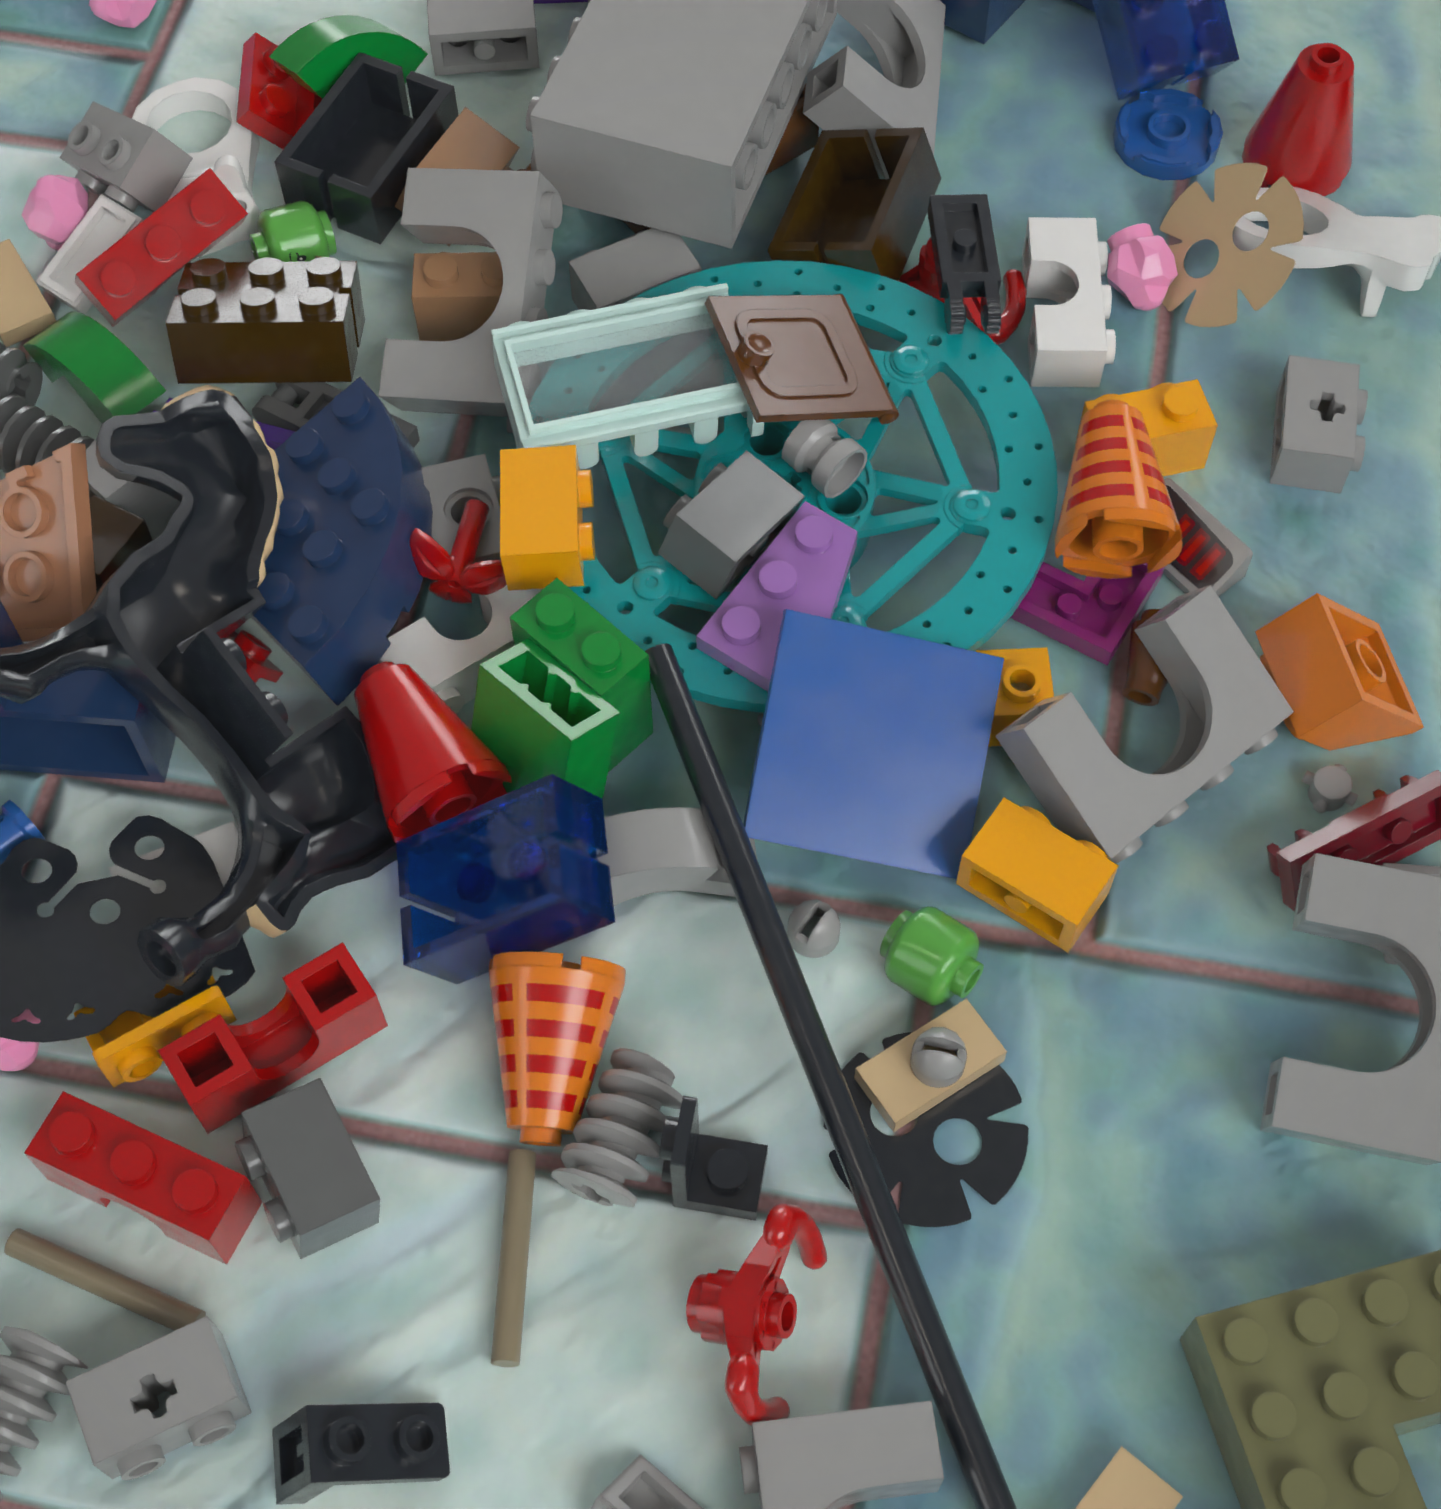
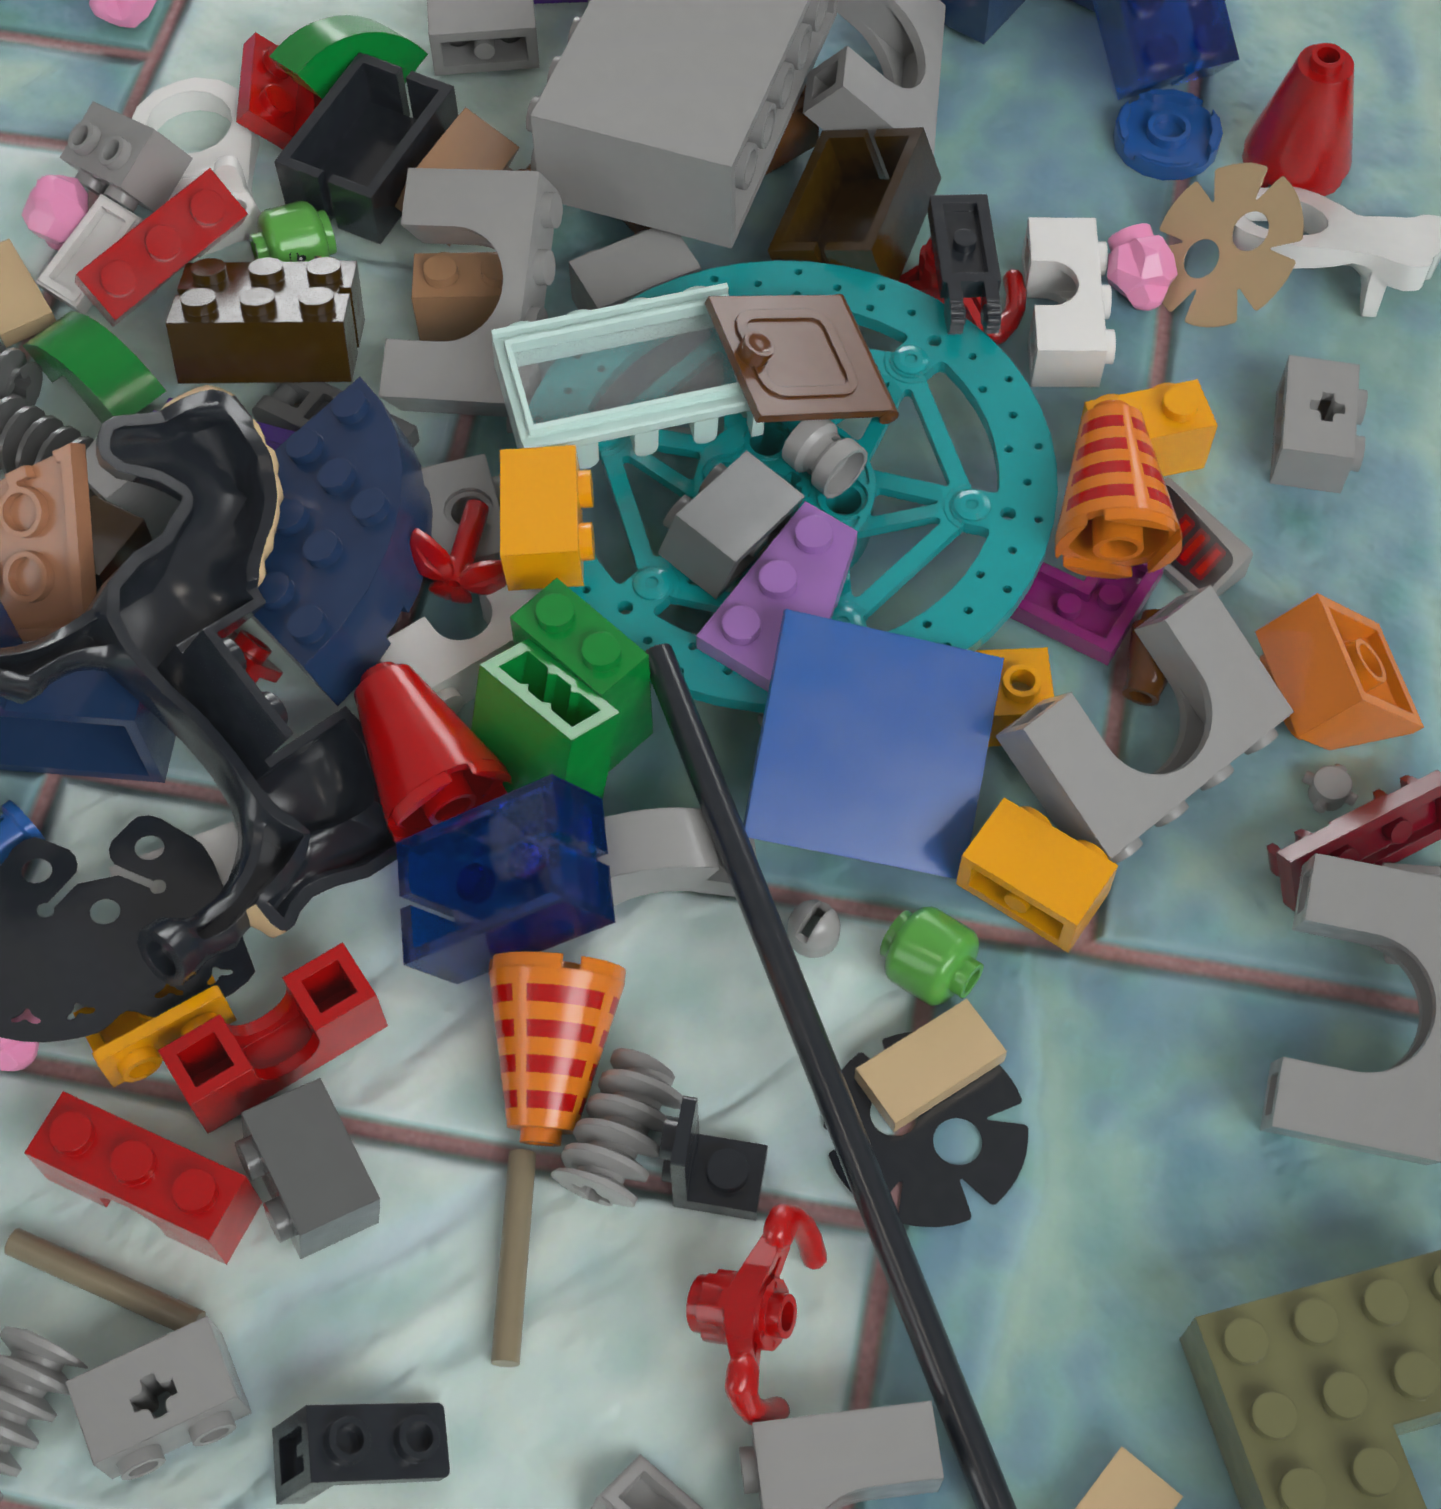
(938, 1067): light grey hinge -> none

